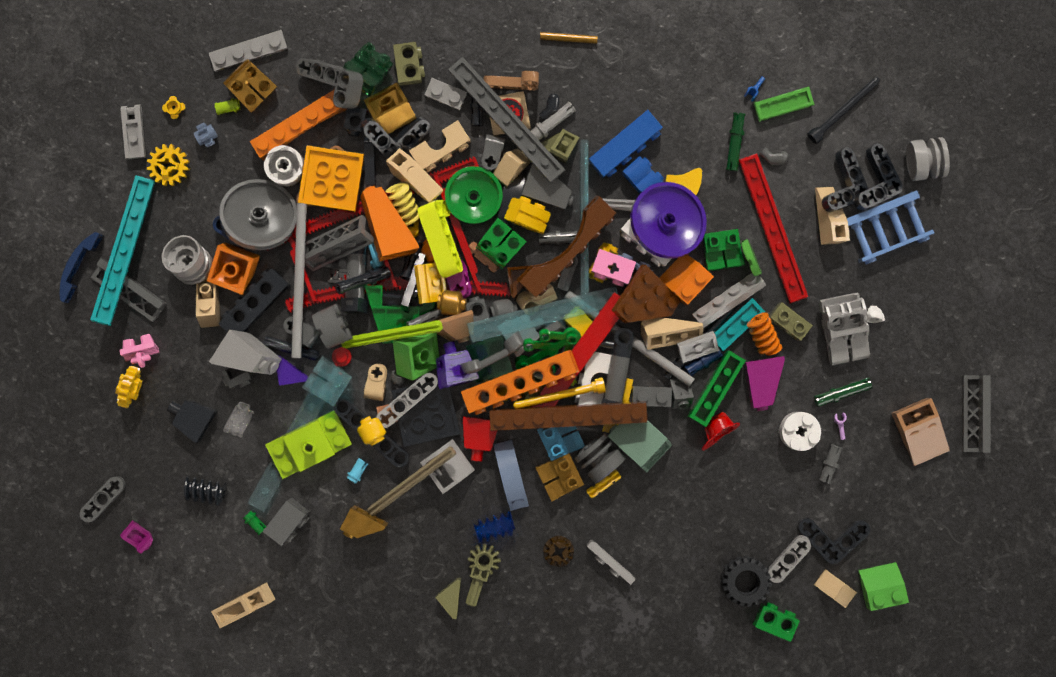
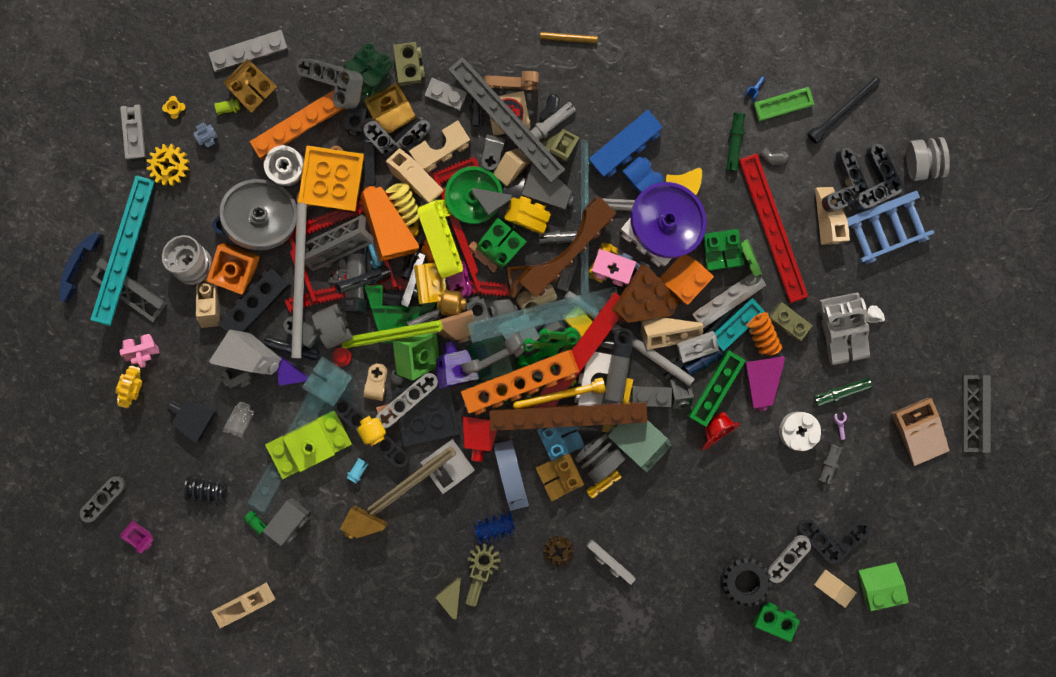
(490, 200): none -> dark grey slope

